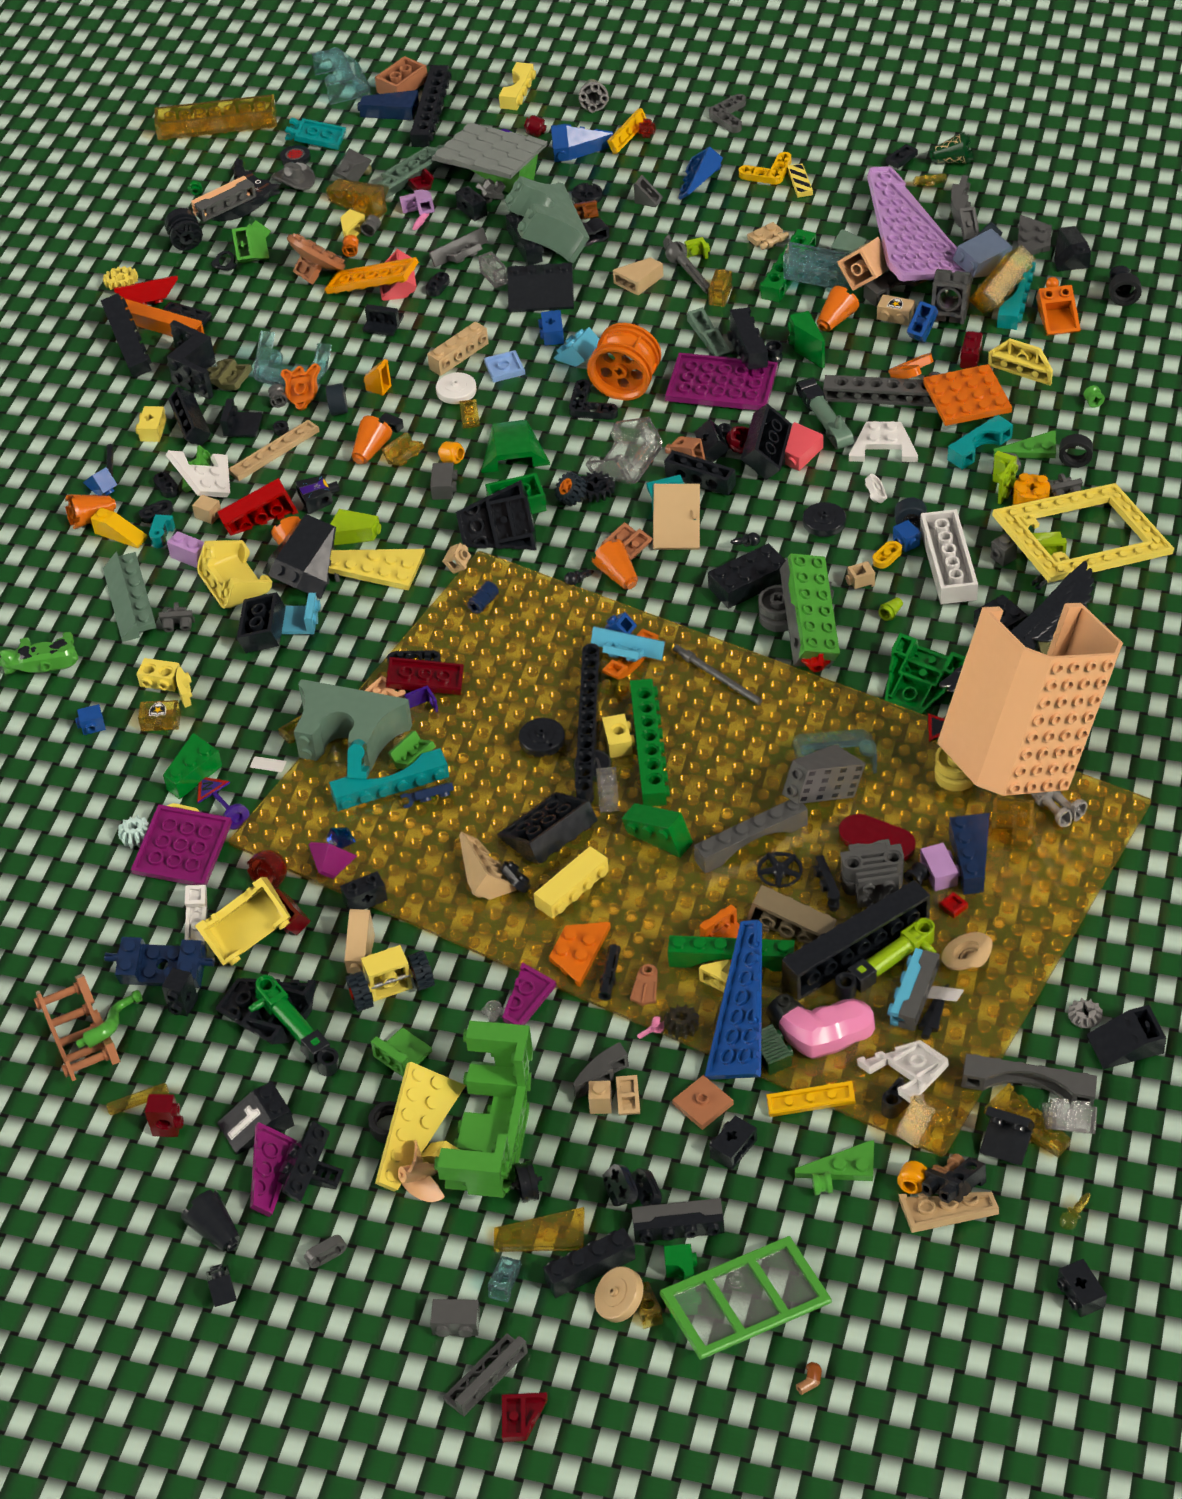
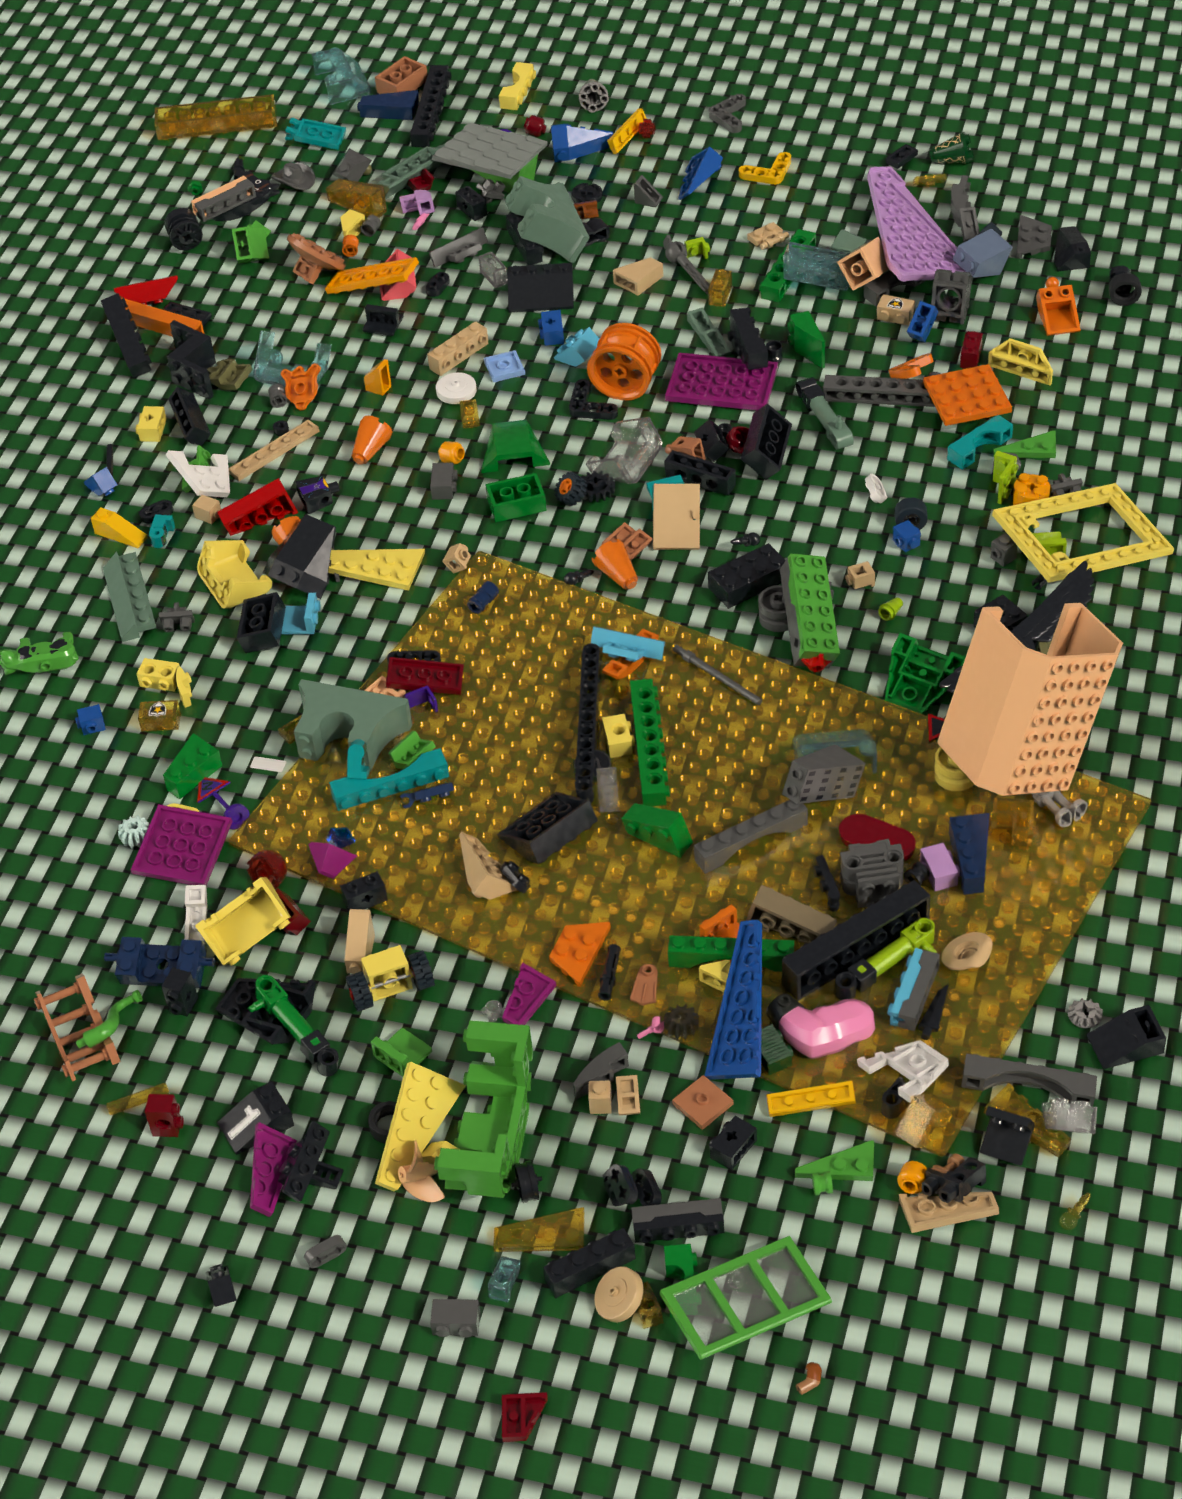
(83, 507): orange cone -> none
(120, 277): light yellow gear -> none
(166, 485): black plate -> none
(185, 548): lavender brick -> none
(212, 1221): black cone -> none
(231, 265): black piece -> none
(239, 423): black bracket -> none
(295, 154): tile -> none
(336, 399): black wheel -> none
(355, 527): lime slope -> none
(394, 422): black piece -> none
(402, 449): clear yellow bracket -> none
(487, 1377): dark grey fence -> none
(499, 520): black wedge -> none
(541, 737): black wheel -> none
(571, 882): light yellow brick -> none
(621, 623): blue brick -> none
(780, 869): black wheel -> none
(800, 180): light yellow tile -> none
(802, 446): coral slope -> none
(824, 519): black wheel -> none
(837, 308): orange cone -> none
(883, 436): white wing -> none
(887, 554): yellow plate -> none
(945, 993): white sticker -> none
(948, 556): white brick -> none
(953, 905): red tile -> none
(1002, 279): clear yellow brick -> none
(1012, 310): teal arch -> none
(1073, 460): black tyre -> none
(1081, 1288): black brick -> none
(1094, 396): bright green wheel -> none

